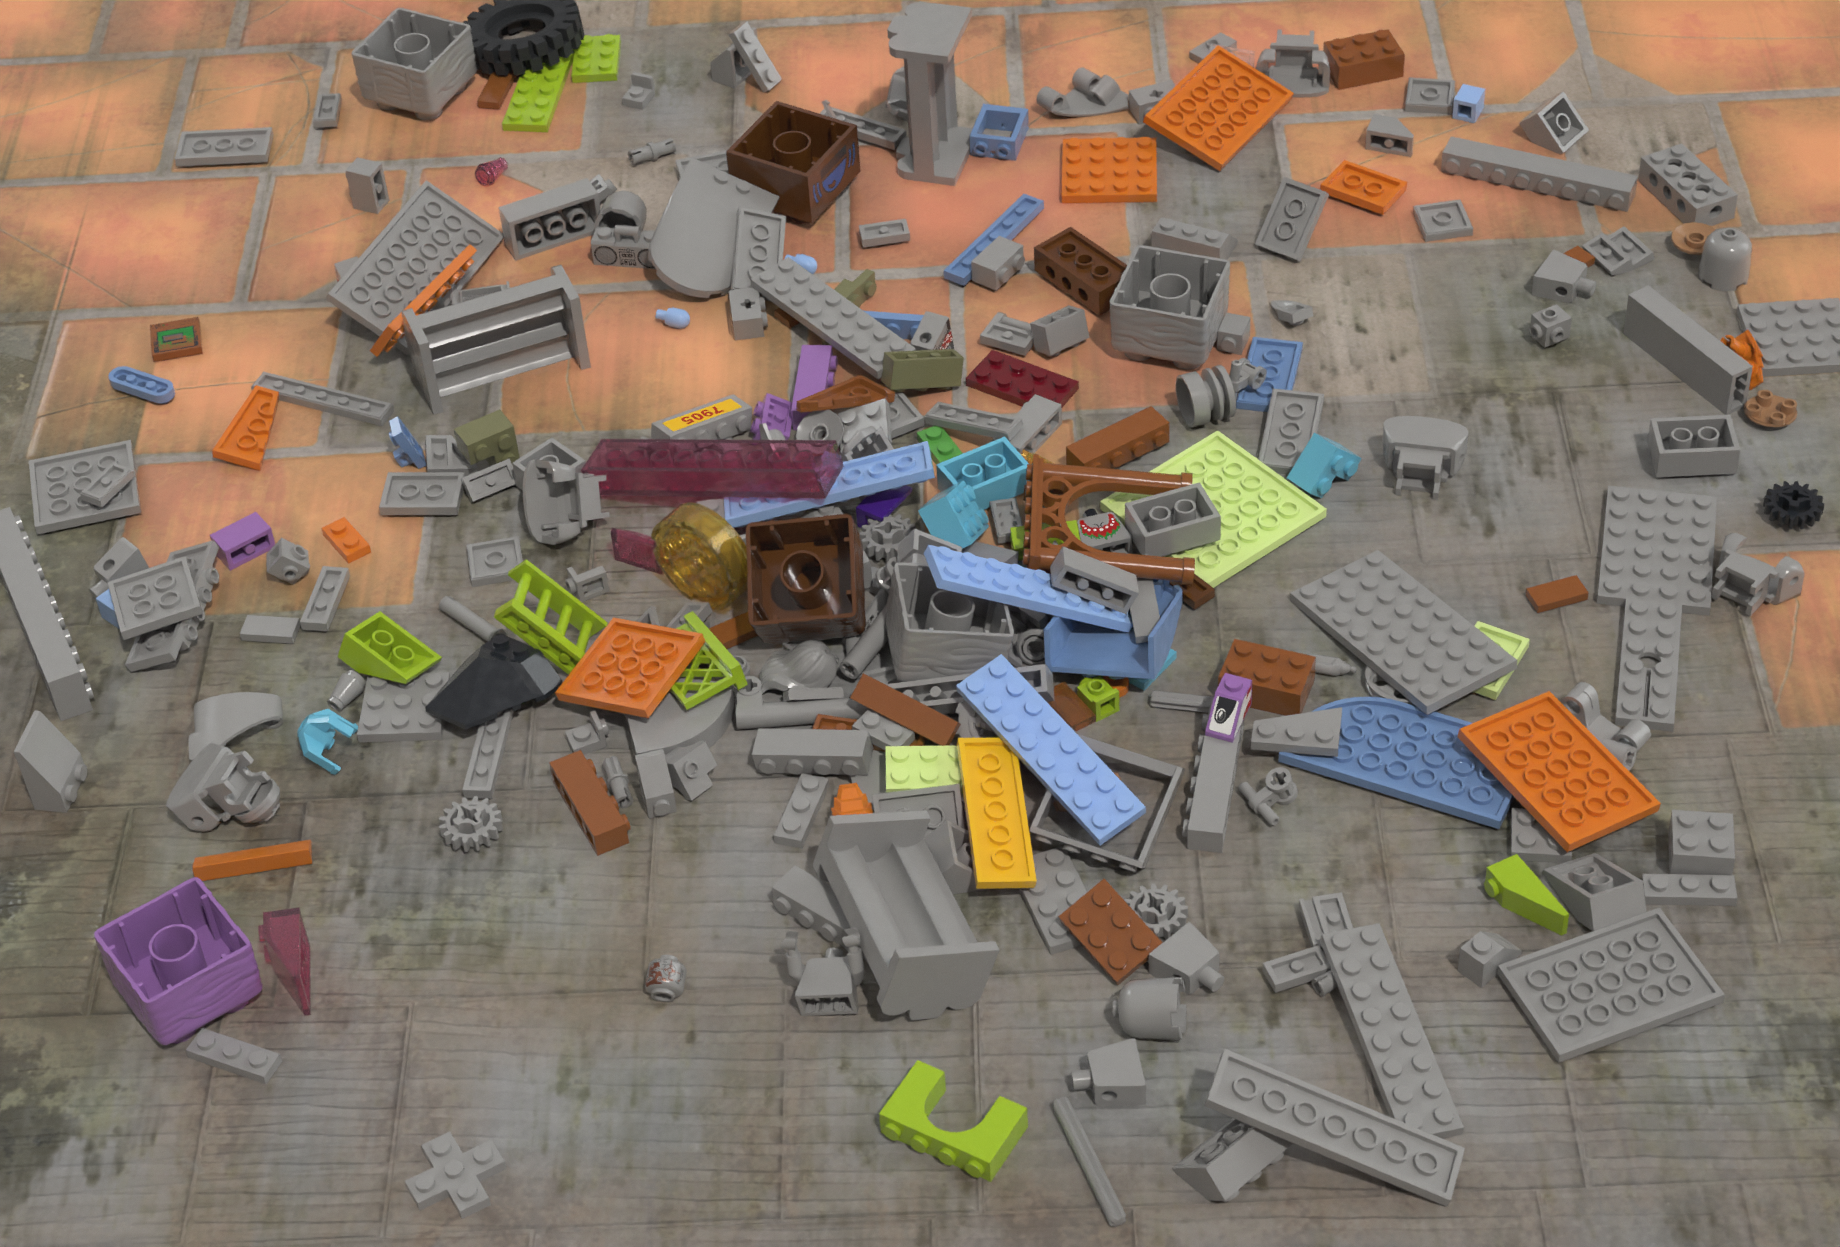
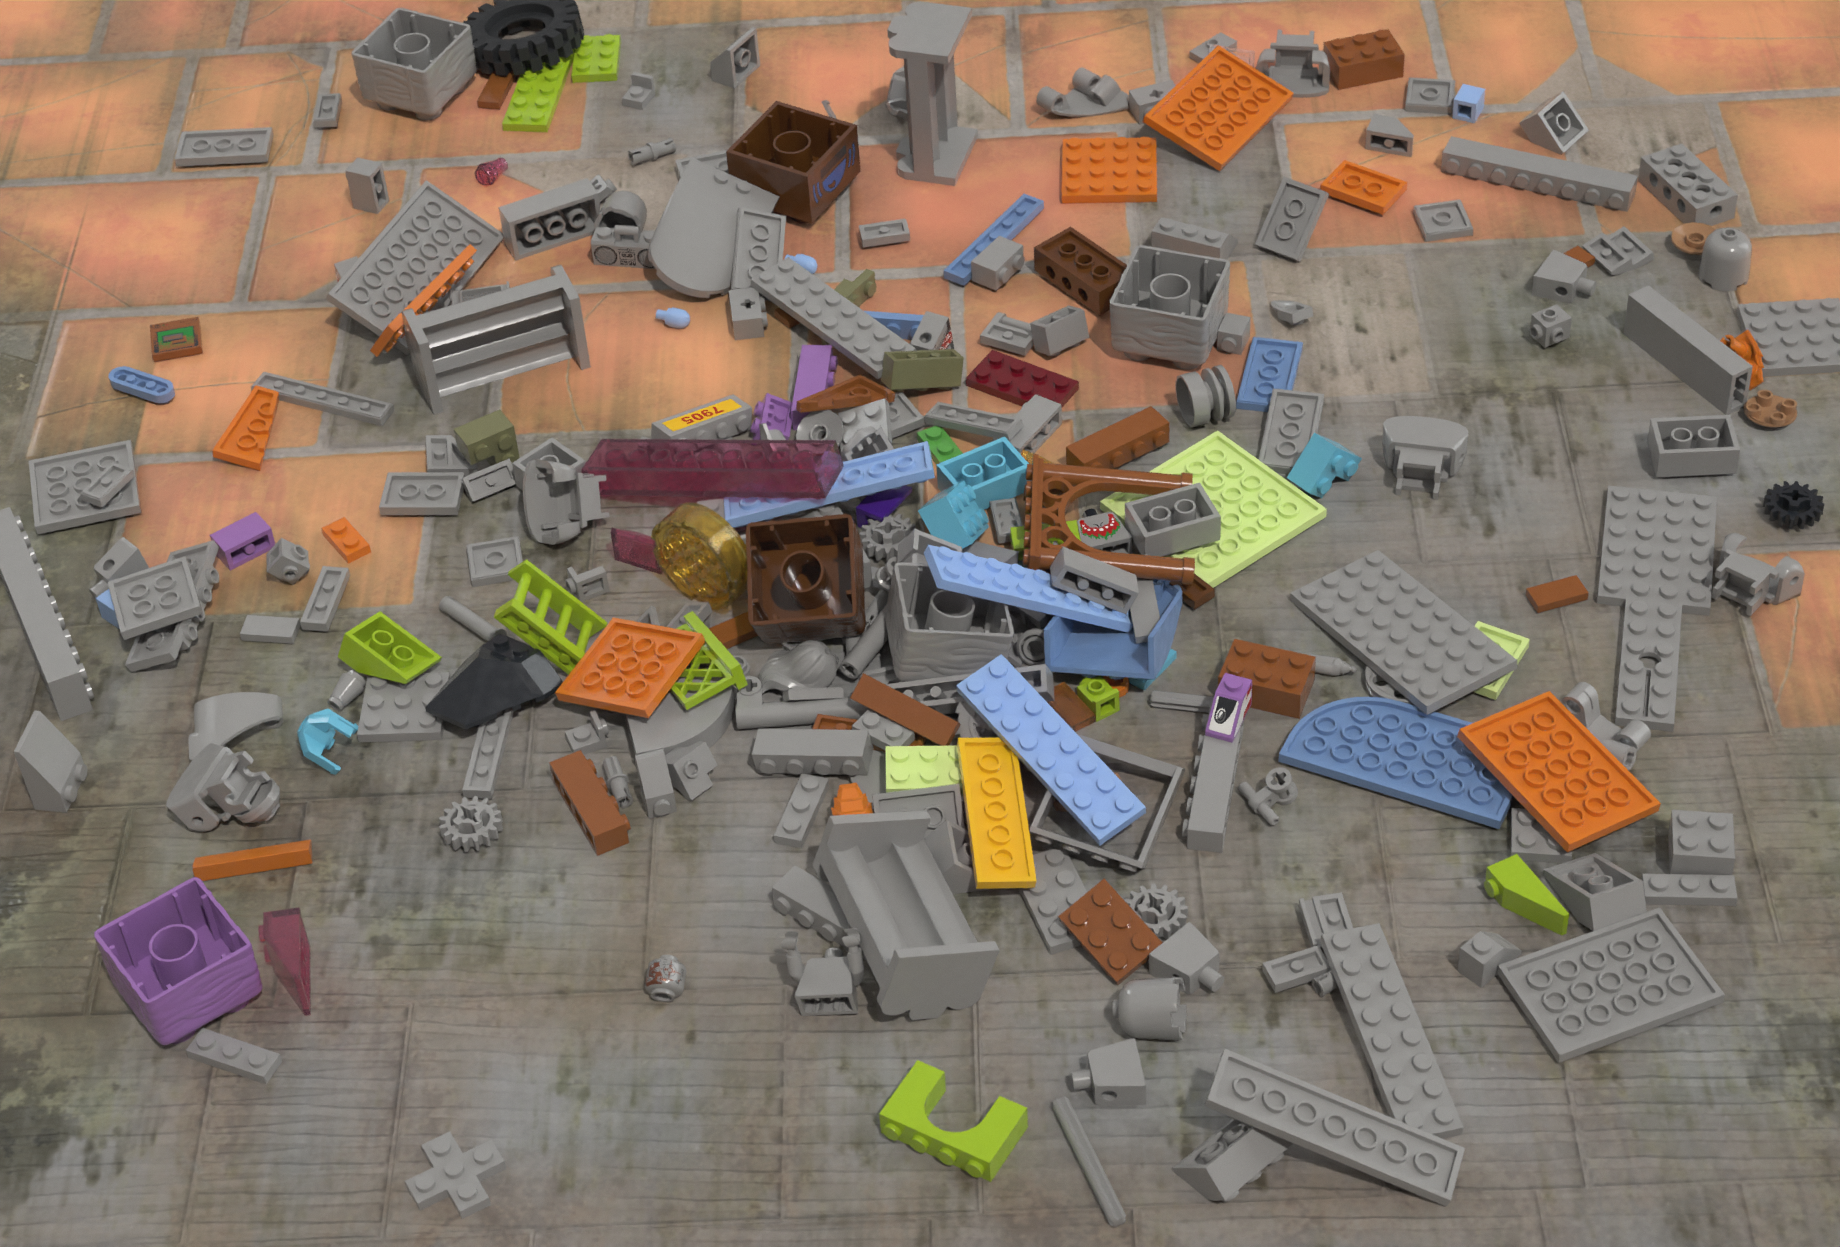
(409, 449): medium blue hinge -> none
(755, 56): light grey plate -> none
(871, 130): light grey plate -> none
(1004, 119): medium blue window -> none
(1245, 374): light grey piece -> none
(1300, 733): light grey wing -> none

